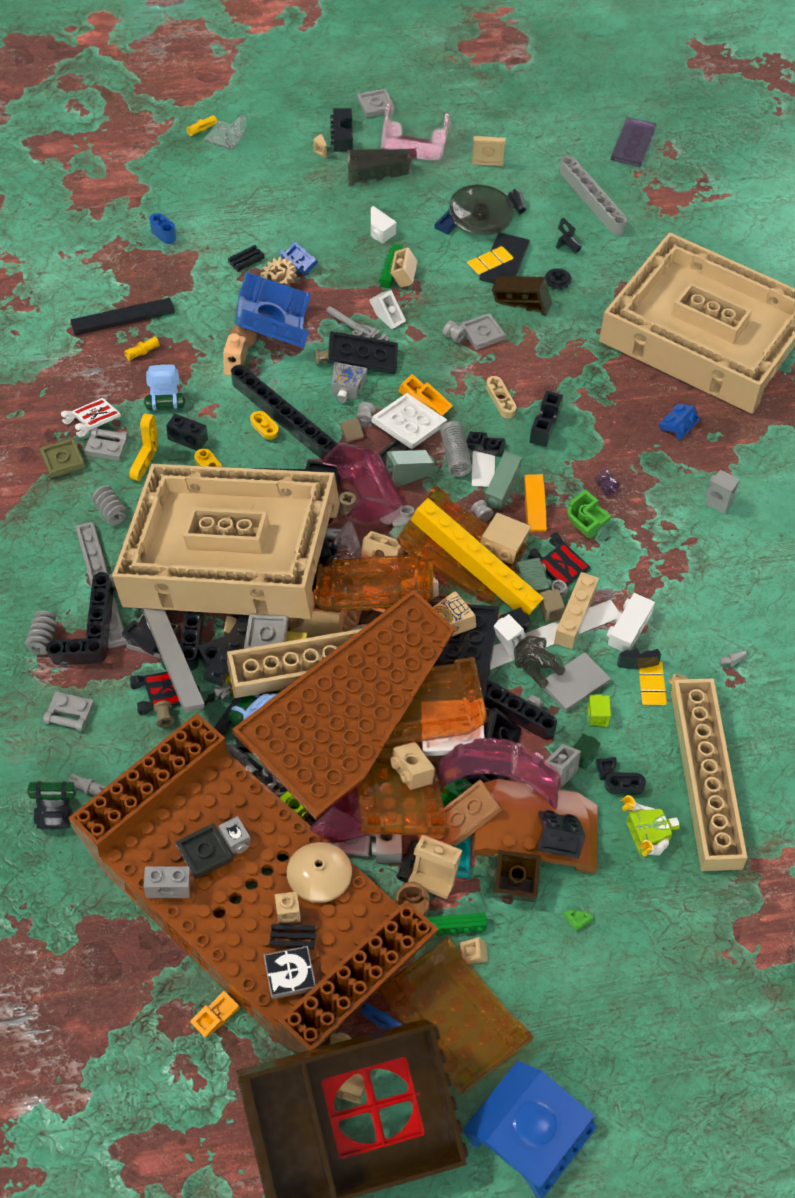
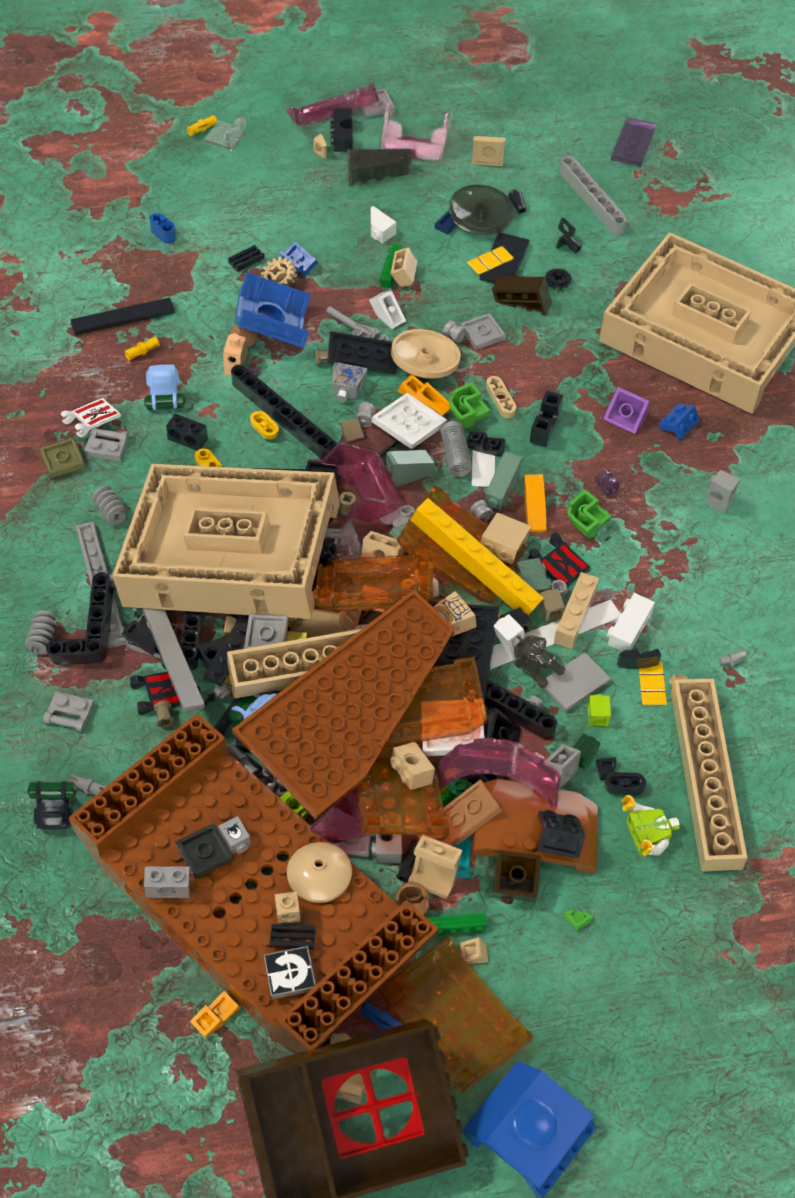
(149, 447): yellow beam -> none
(323, 109): none -> clear pink windscreen
(425, 353): none -> tan dish
(467, 405): none -> bright green brick
(627, 410): none -> medium lavender slope

